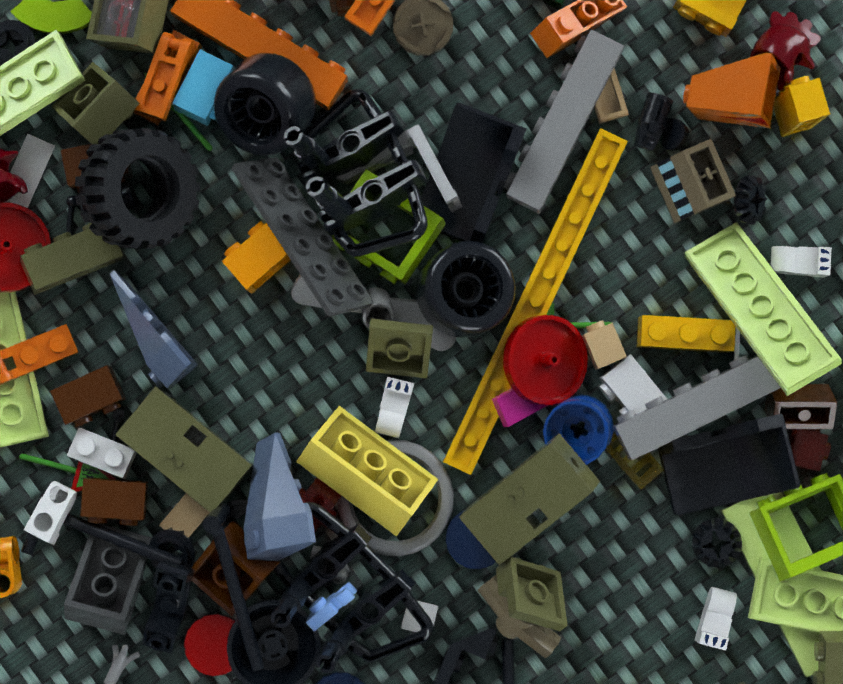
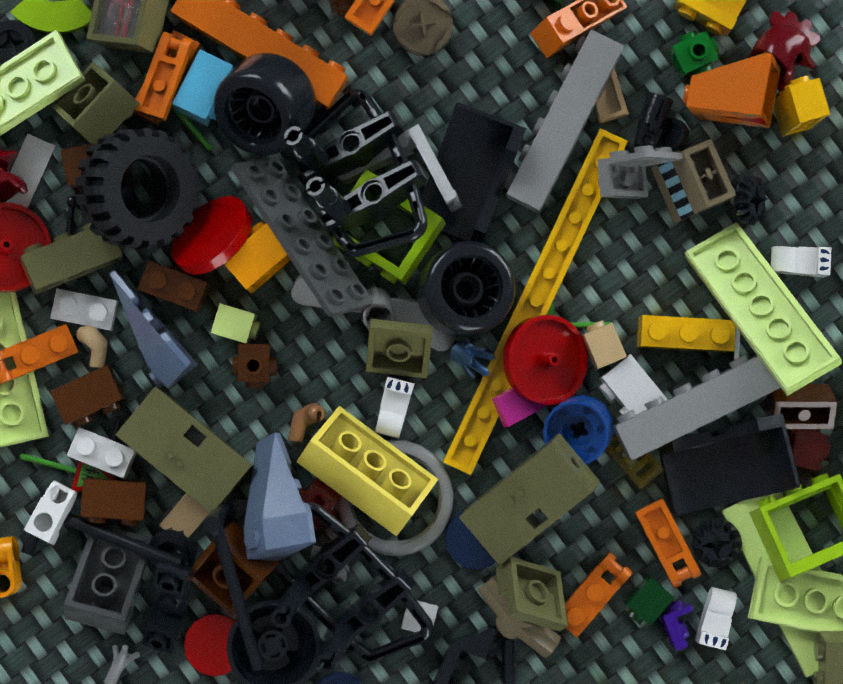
(84, 309): none -> white plate
(95, 342): none -> tan arm
(174, 286): none -> reddish brown brick
(213, 235): none -> red piece
(235, 324): none -> yellowish green brick
(246, 356): none -> reddish brown brick
(303, 418): none -> medium nougat arm
(325, 609): light blue plate -> none
(465, 353): none -> flat silver piece
(594, 593): none -> orange plate
(625, 174): none -> light grey bracket
(647, 601): none -> dark green brick
(667, 542): none -> orange plate
(675, 629): none -> dark purple bracket
(684, 58): none -> green brick

